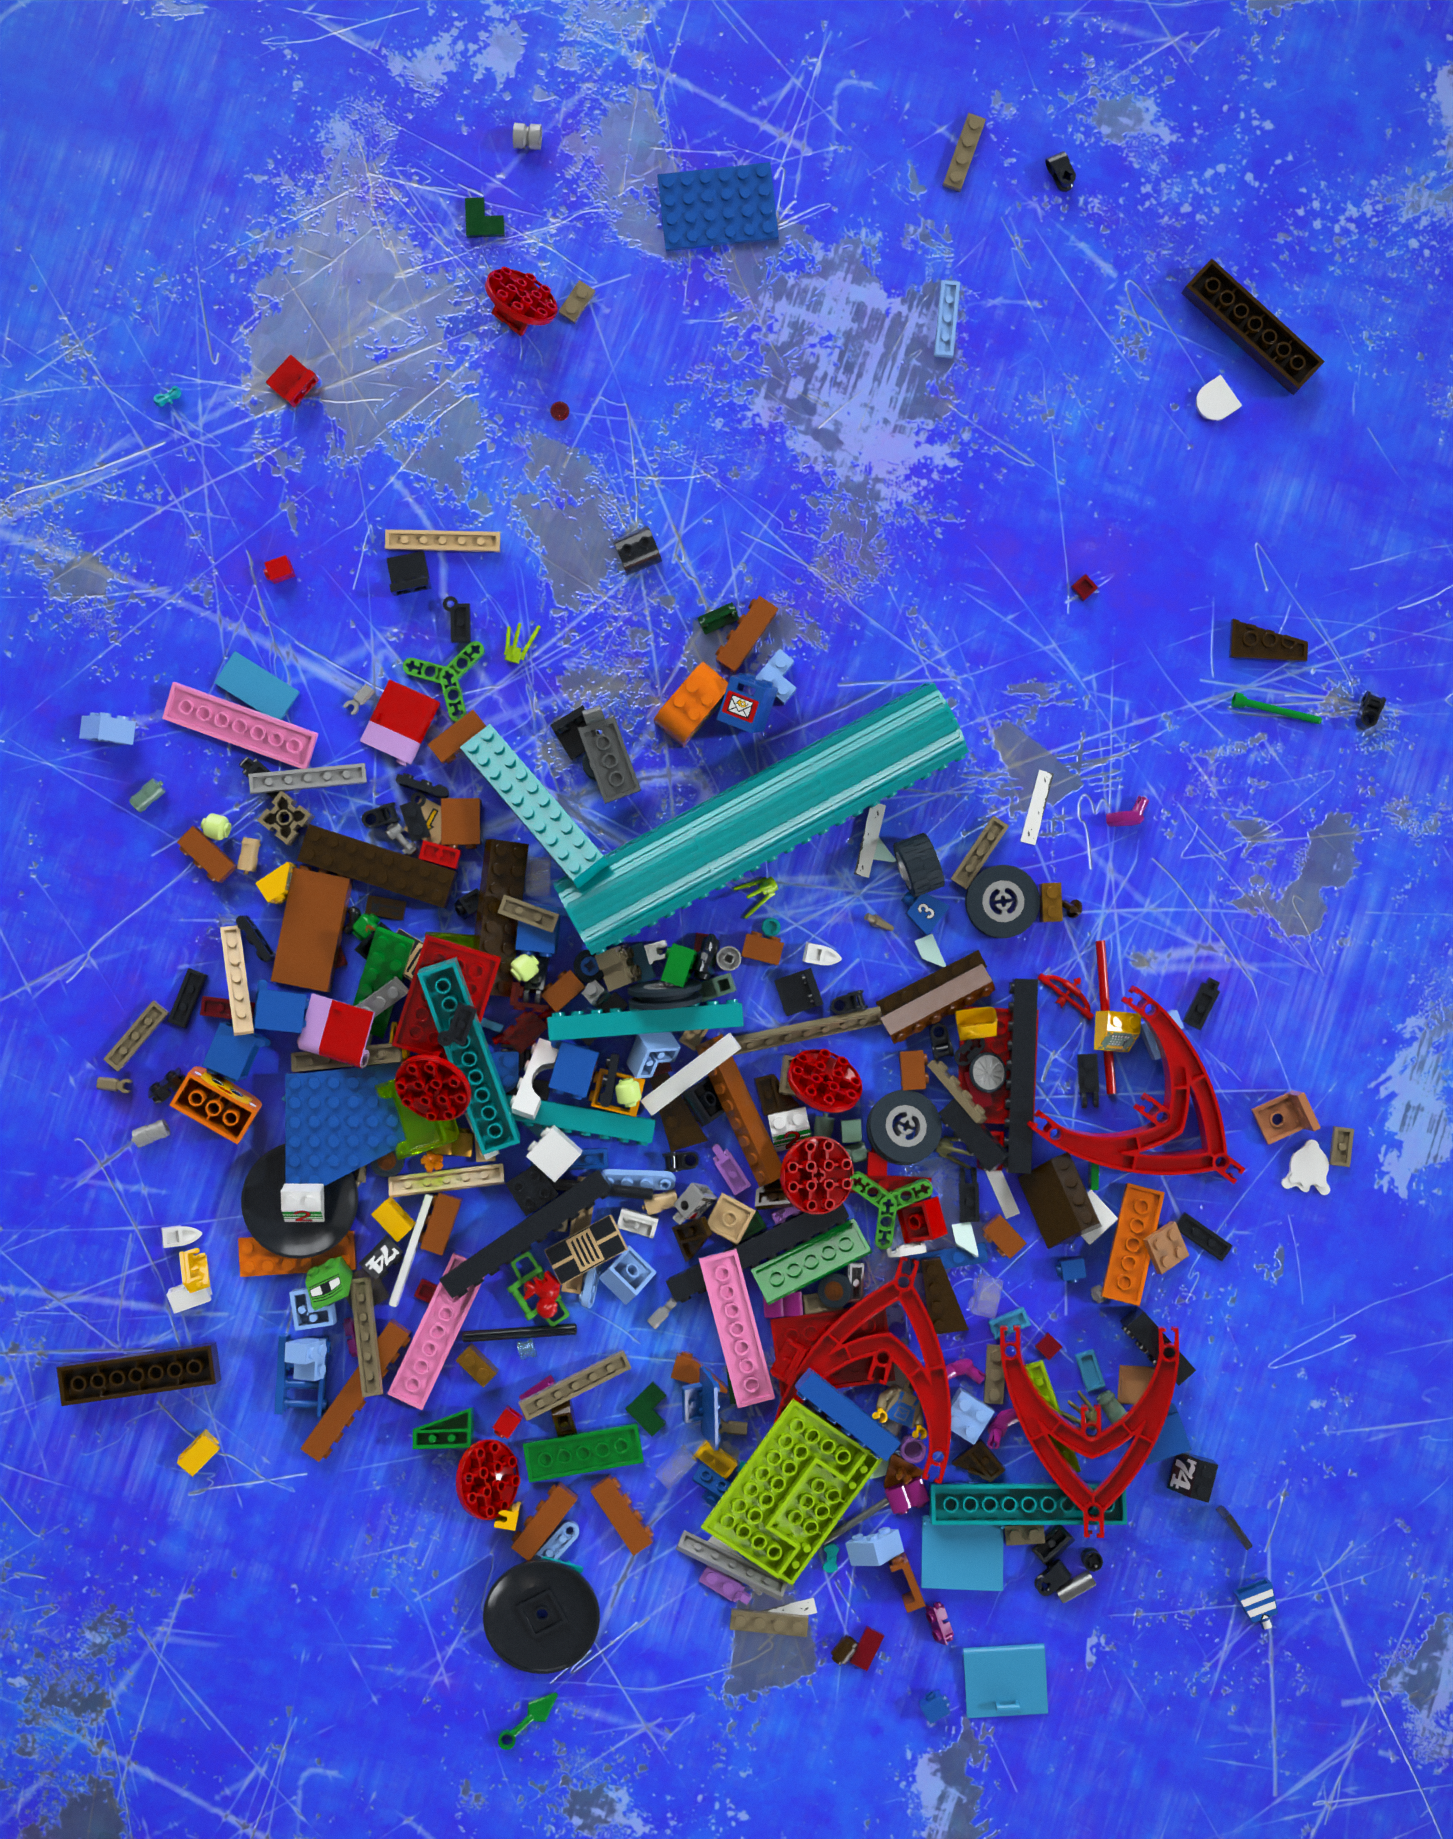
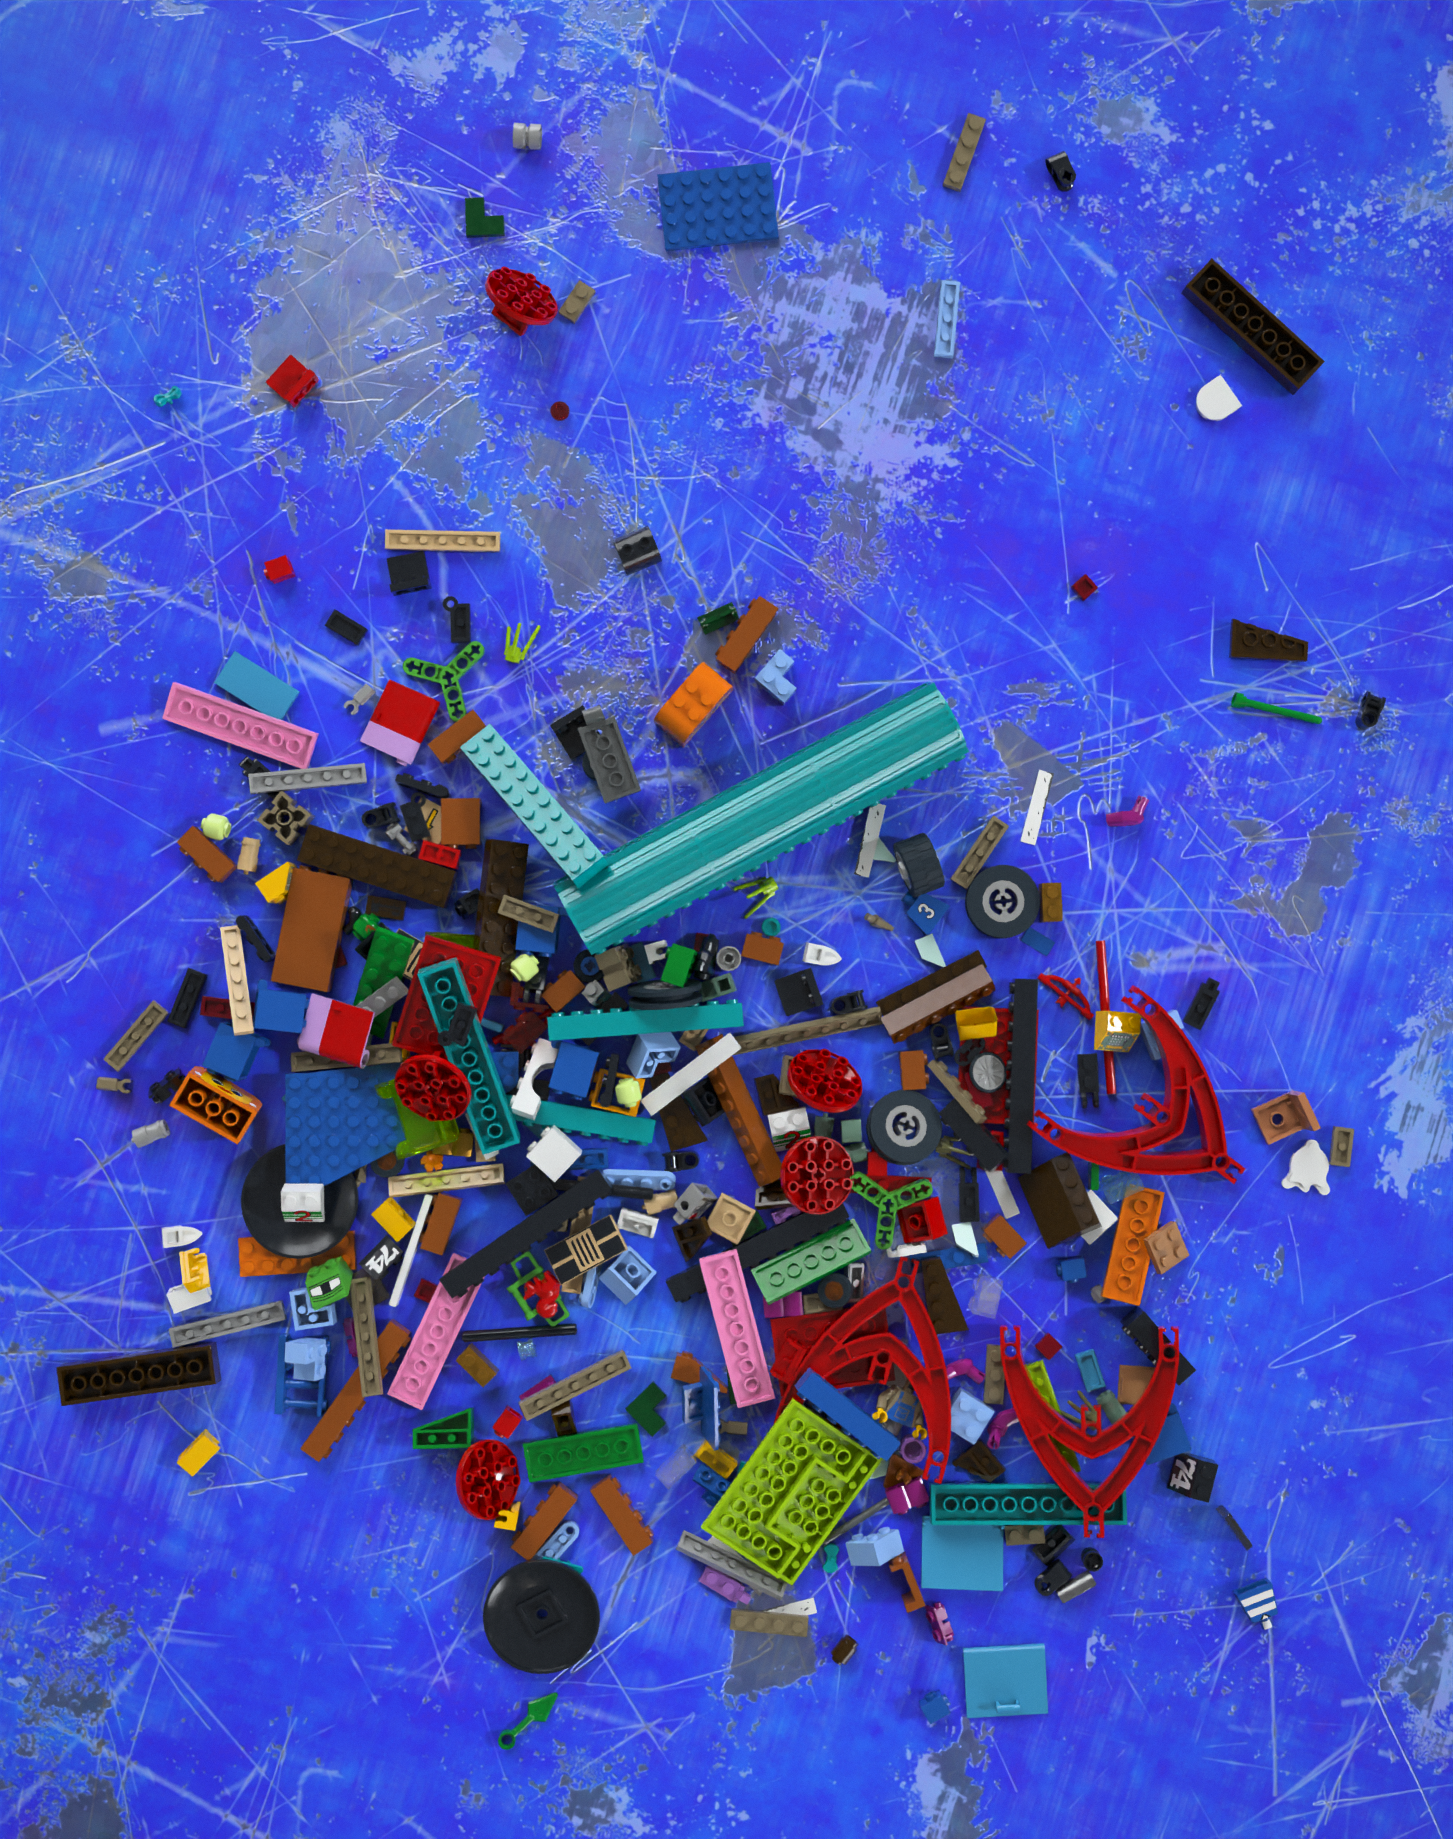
(104, 728): light blue brick -> none
(148, 794): sand green piece -> none
(227, 1323): none -> light grey plate
(346, 627): none -> black tile
(538, 877): clear brick -> none
(661, 1313): light grey bar -> none
(730, 1170): medium lavender hinge -> none
(745, 710): blue container -> none
(867, 1648): dark red tile -> none
(1014, 1317): dark azure tile -> none
(1037, 941): none -> blue sticker
(1073, 908): dark brown plate -> none
(1120, 1185): none -> clear light blue bracket
(1203, 1236): black tile -> none

